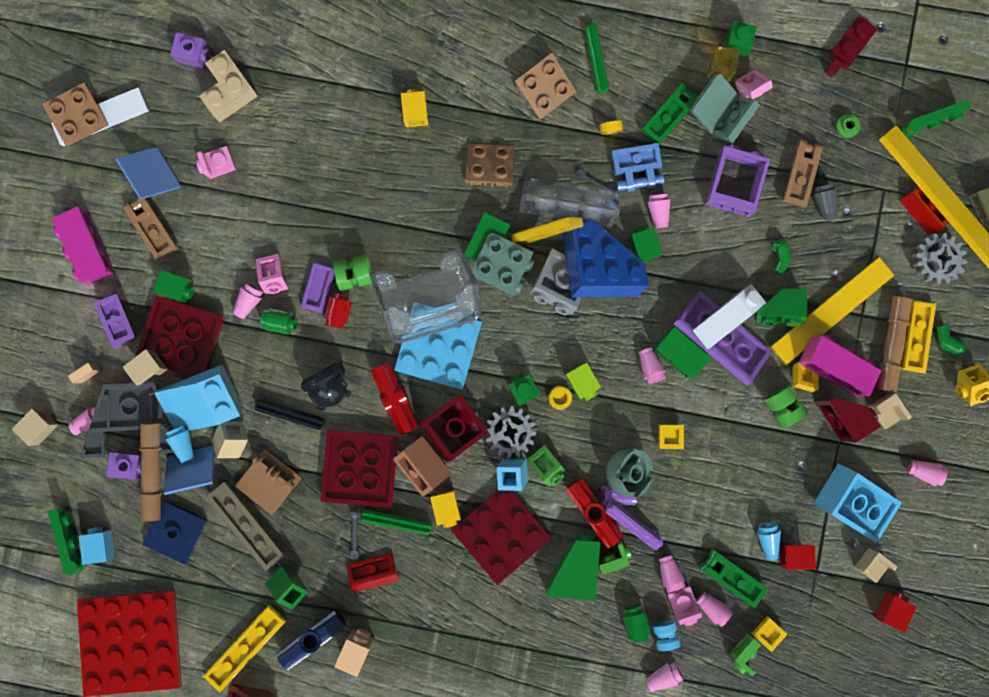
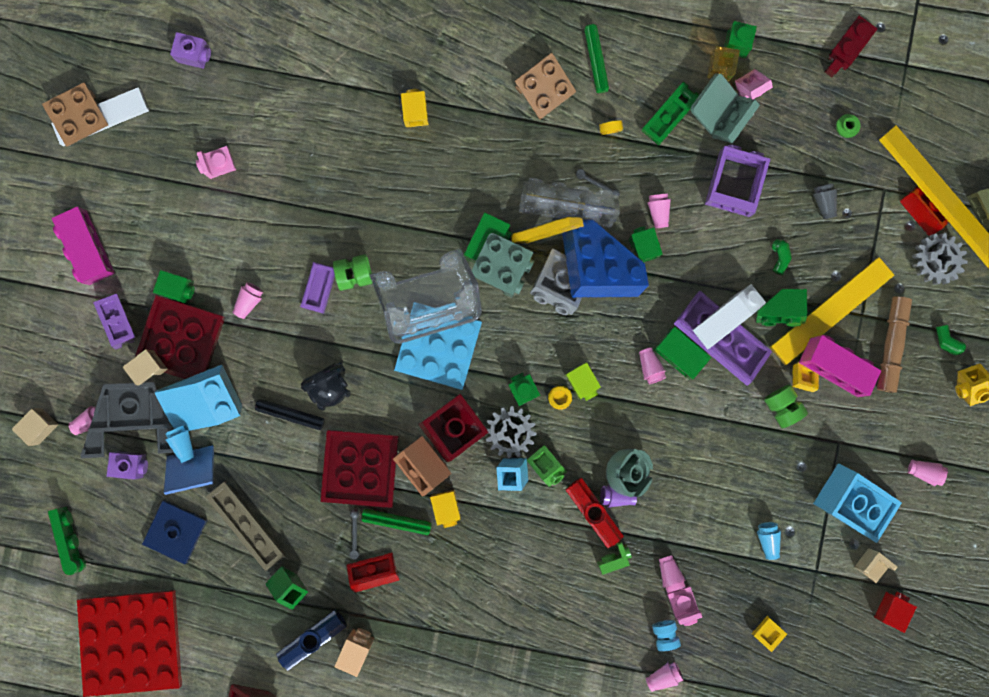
(84, 373): light nougat tile -> none
(96, 546): medium azure brick -> none
(148, 173): medium blue piece -> none
(150, 228): medium nougat plate -> none
(150, 471): medium nougat piece -> none
(229, 440): tan panel -> none
(231, 90): tan brick -> none
(244, 648): yellow tile -> none
(268, 481): medium nougat hinge -> none
(271, 274): bright pink bracket -> none
(278, 321): green brick -> none
(338, 311): red brick -> none
(394, 399): red piece -> none
(489, 164): medium nougat hinge -> none
(501, 534): dark red plate -> none
(577, 570): green slope -> none
(634, 525): medium lavender axle -> none
(636, 623): green brick -> none
(637, 159): medium blue plate -> none
(671, 436): yellow plate -> none
(715, 609): bright pink cone -> none
(734, 579): green plate -> none
(745, 651): bright green bracket -> none
(797, 556): red panel -> none
(802, 173): medium nougat plate -> none
(847, 419): dark red slope -> none
(890, 410): tan panel -> none
(918, 337): yellow tile -> none
(935, 118): green plate -> none

